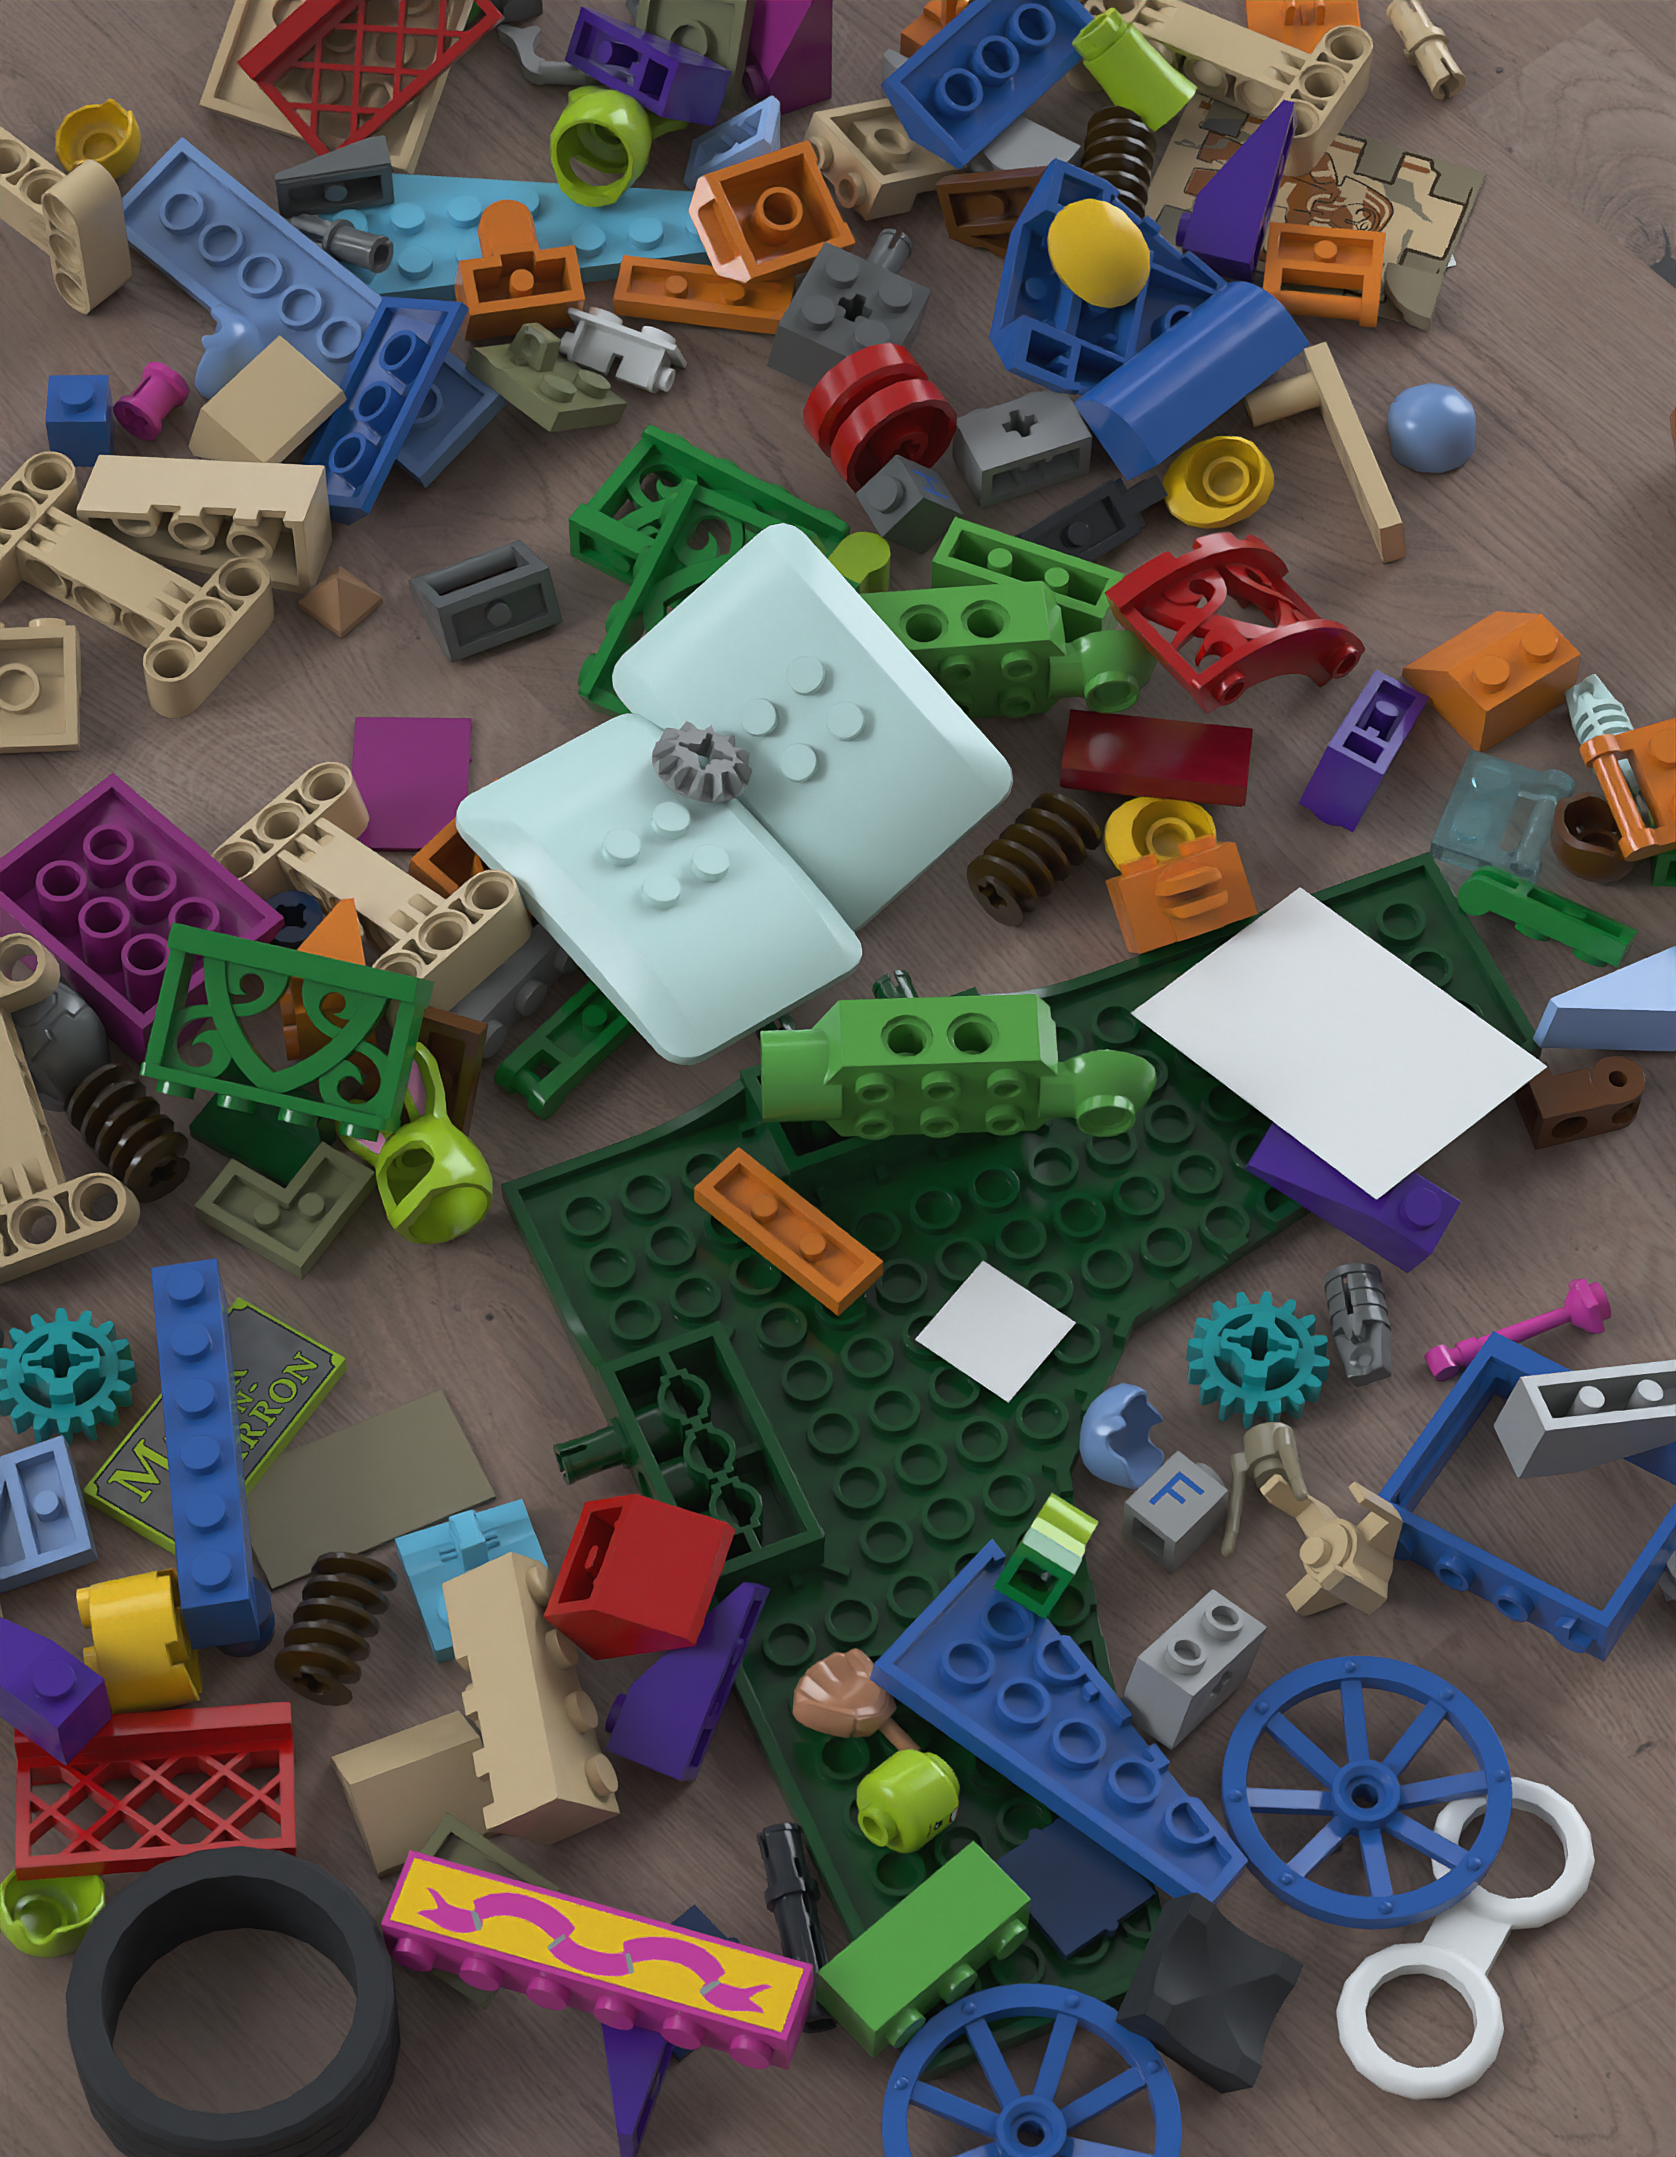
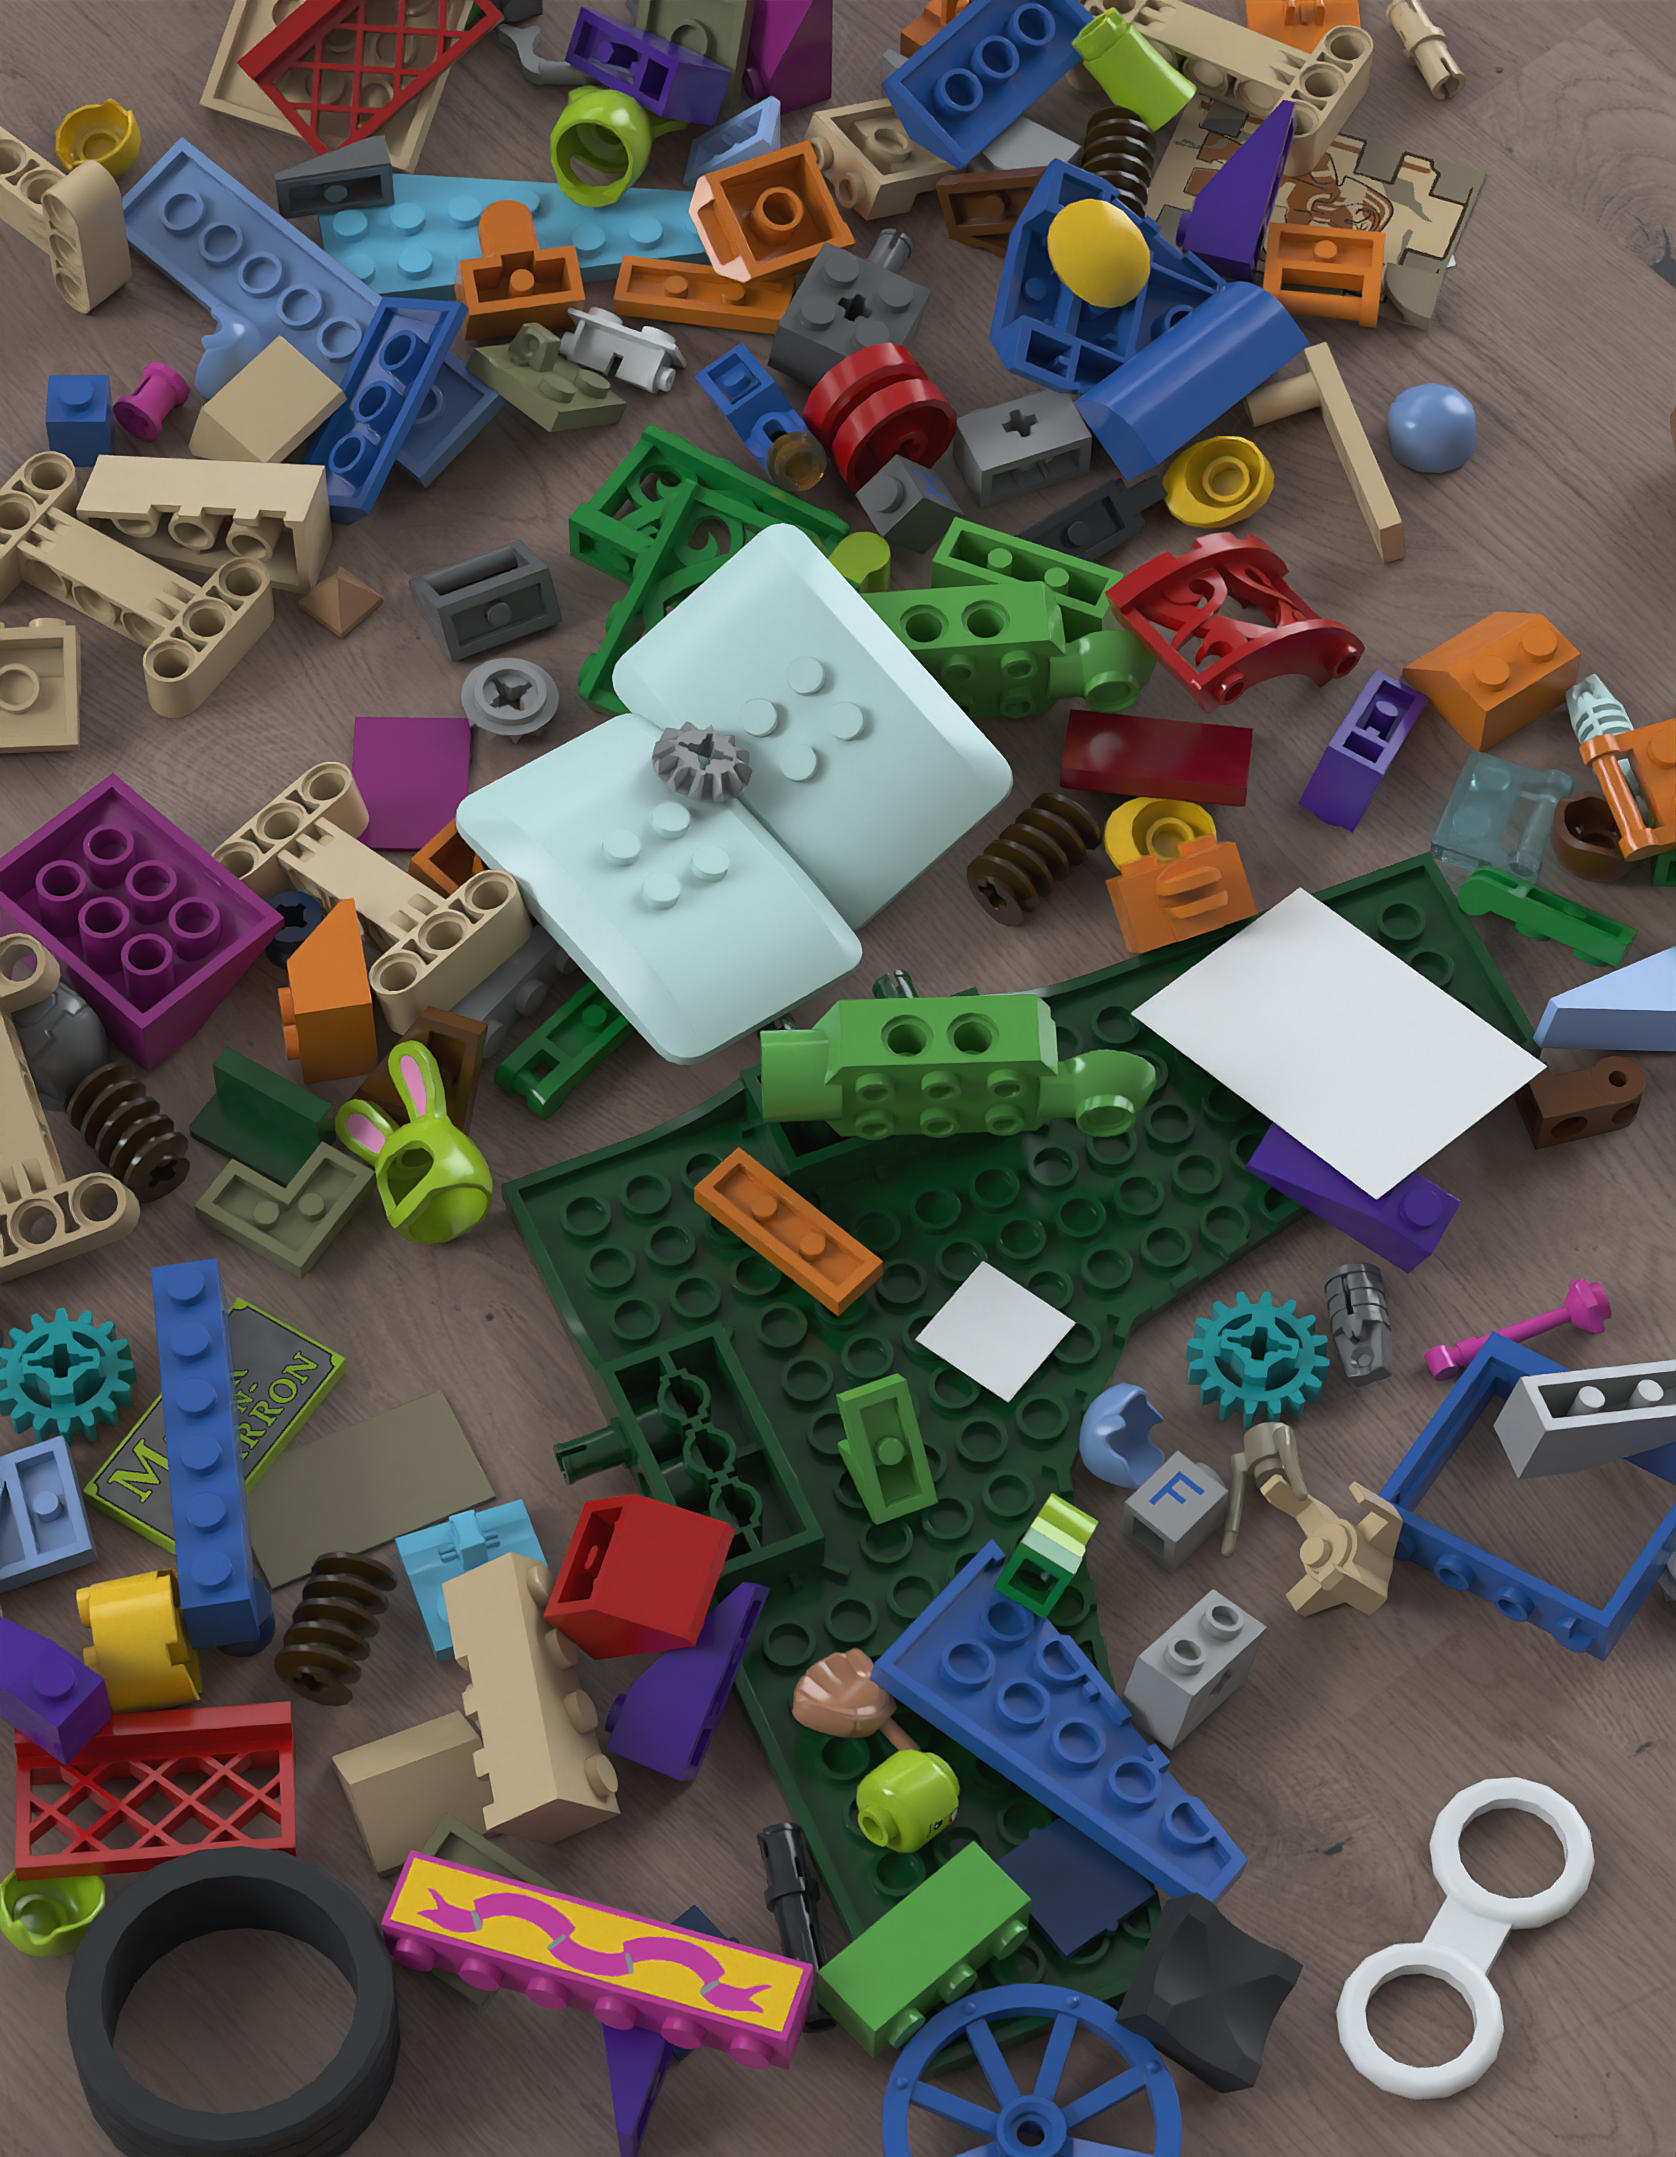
(347, 243): dark grey axle -> none
(366, 998): green fence -> none
(513, 680): none -> light grey gear
(764, 419): none -> blue plate
(885, 1449): none -> bright green slope
(1375, 1783): blue wheel -> none

